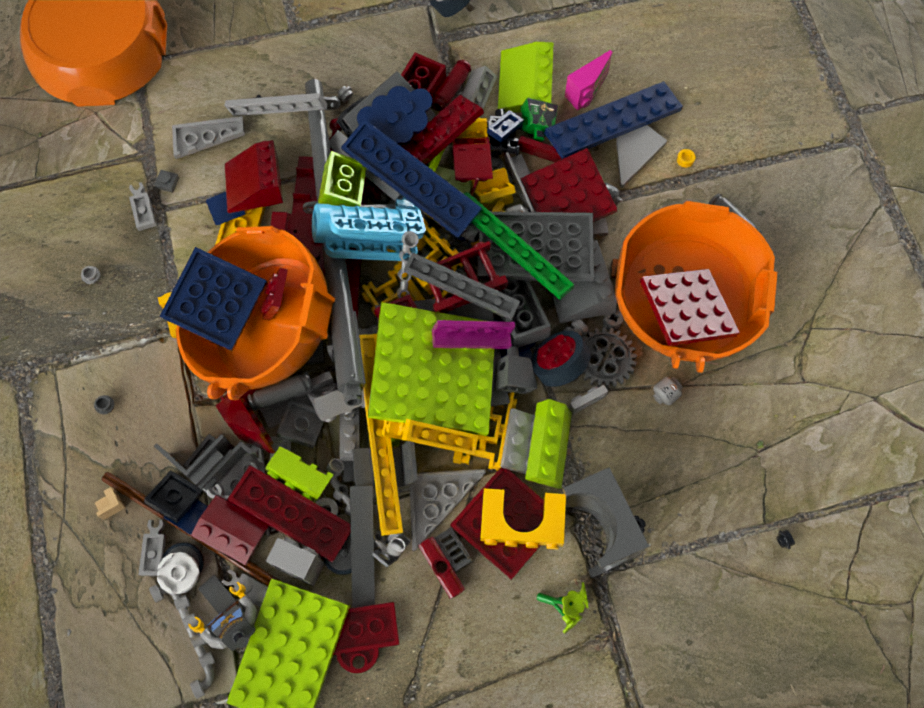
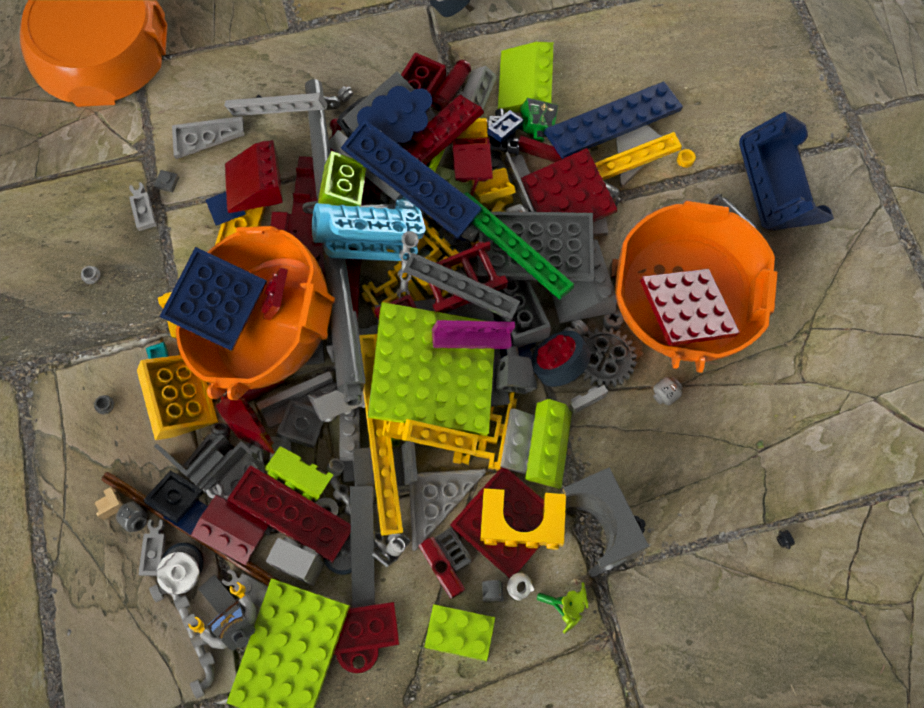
(131, 517): none -> dark grey head
(157, 351): none -> teal tile
(174, 397): none -> yellow slope
(220, 428): none -> dark grey plate
(280, 391): dark grey axle -> none
(459, 632): none -> lime brick
(492, 591): none -> dark grey leg
(514, 581): none -> white piece
(586, 81): dark pink slope -> none
(638, 156): none -> yellow plate
(779, 175): none -> dark blue windscreen

